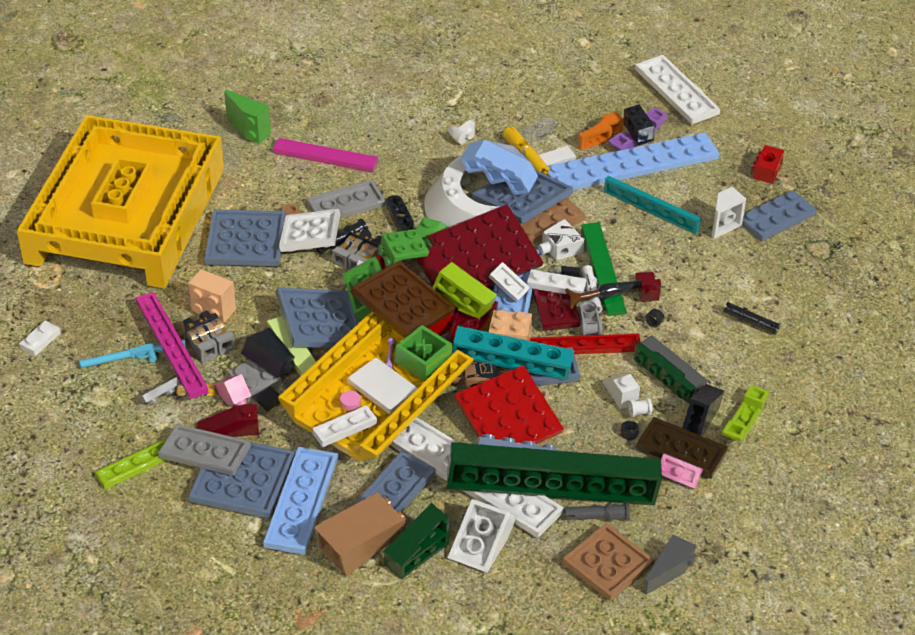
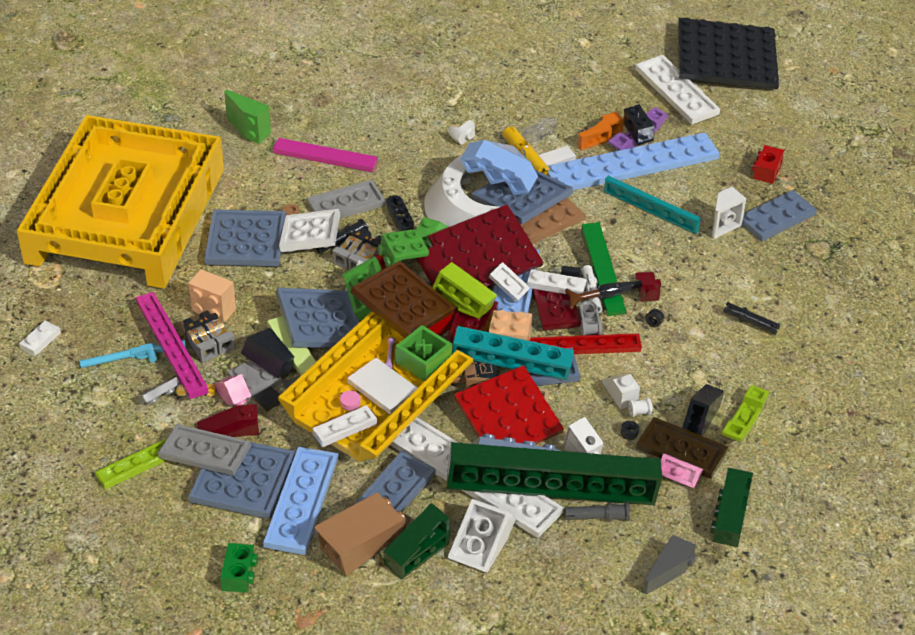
(238, 568): none -> green brick
(561, 241): white torso -> none
(582, 438): none -> white torso
(608, 561): medium nougat plate -> none
(669, 368): dark green piece -> none
(727, 53): none -> black plate
(732, 507): none -> dark green wedge

